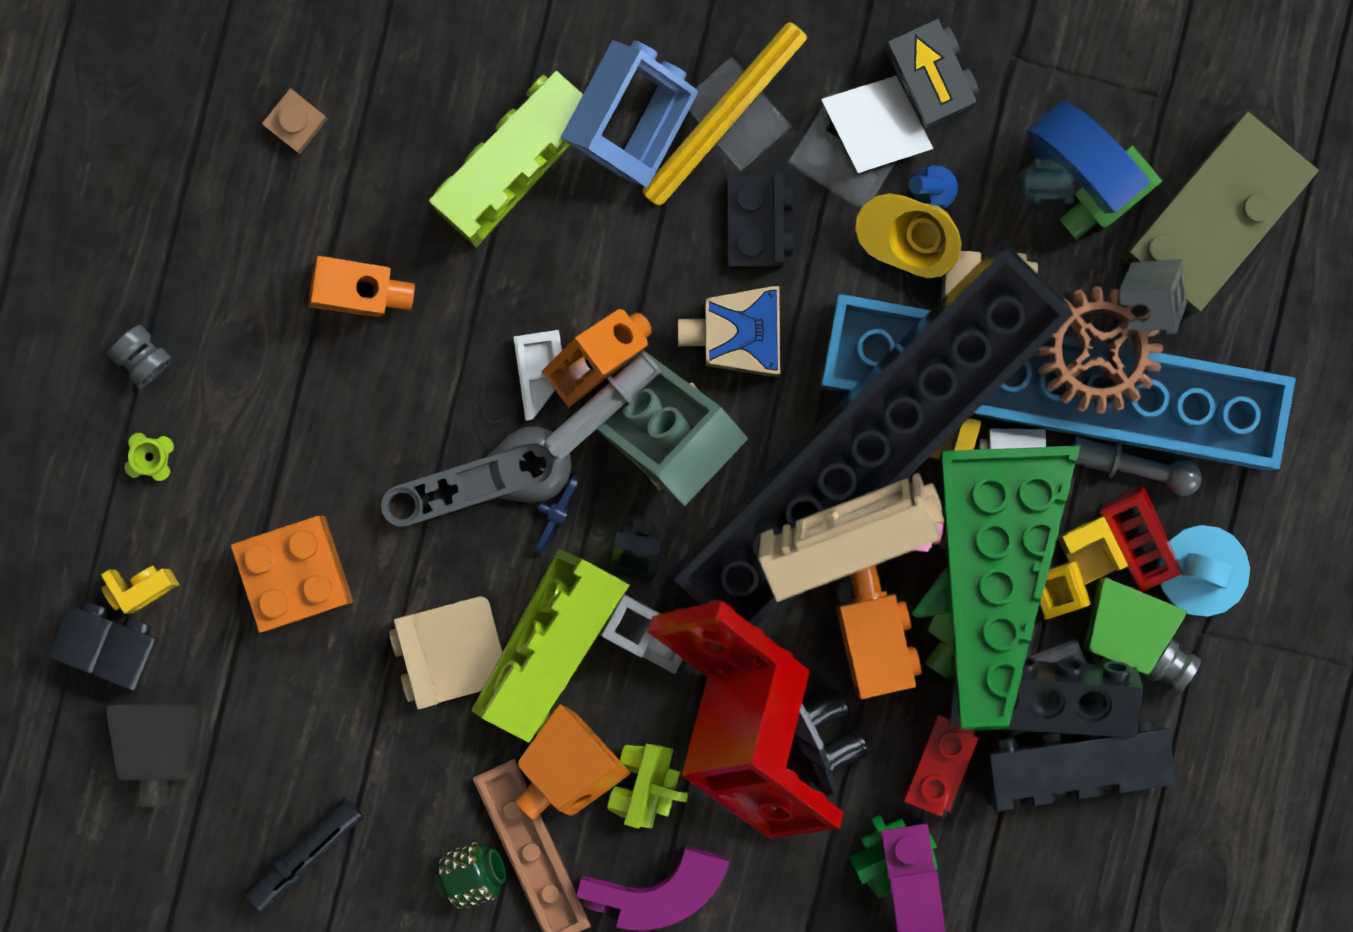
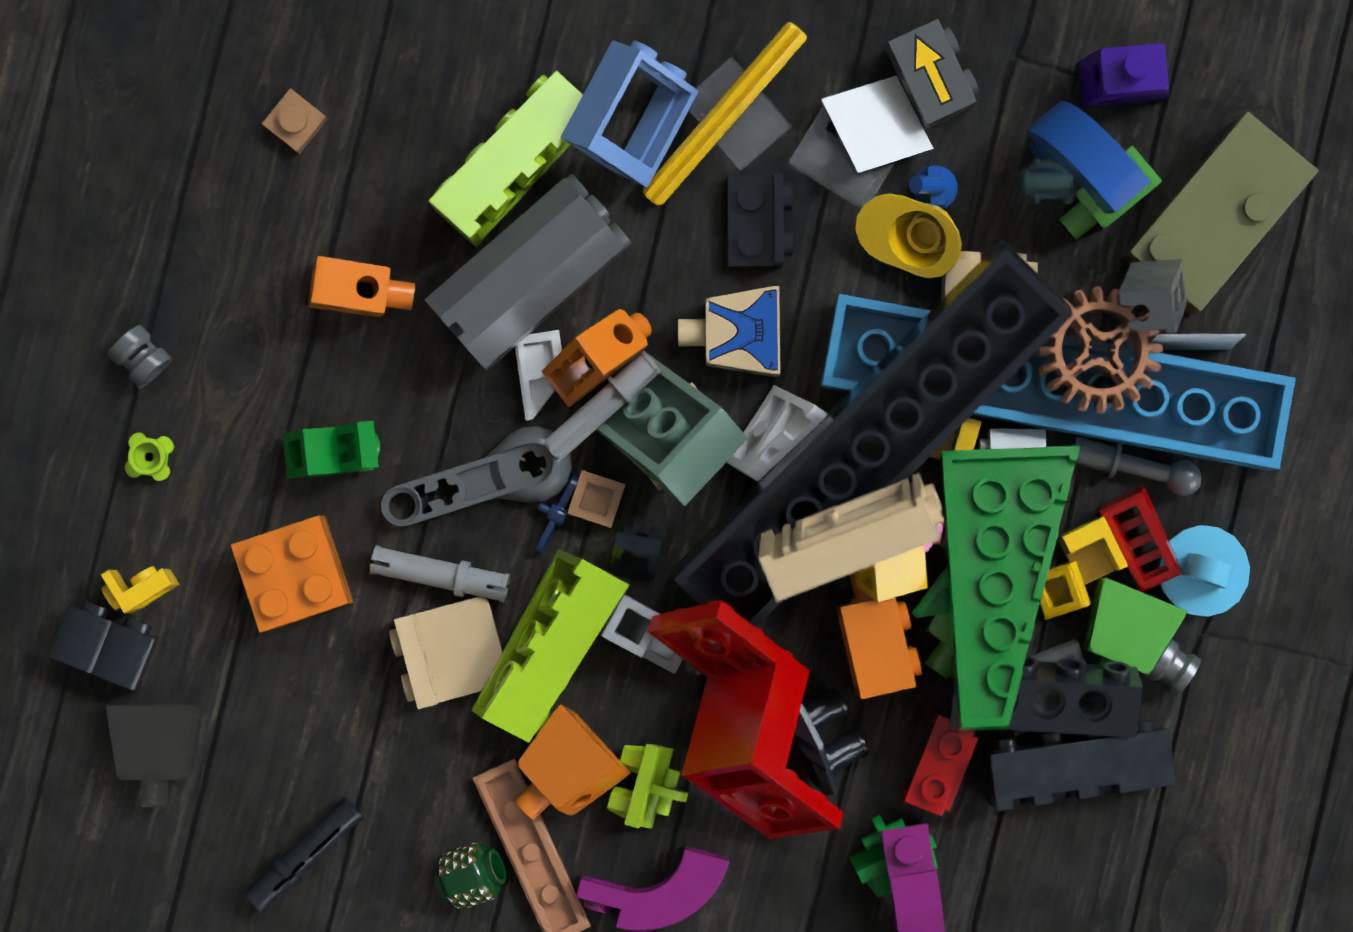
(331, 450): none -> green brick
(441, 574): none -> light grey pin
(528, 271): none -> dark grey brick
(596, 499): none -> medium nougat plate
(774, 432): none -> white wing
(894, 576): none -> yellow panel
(1125, 75): none -> dark purple torso
(1197, 341): none -> white sticker

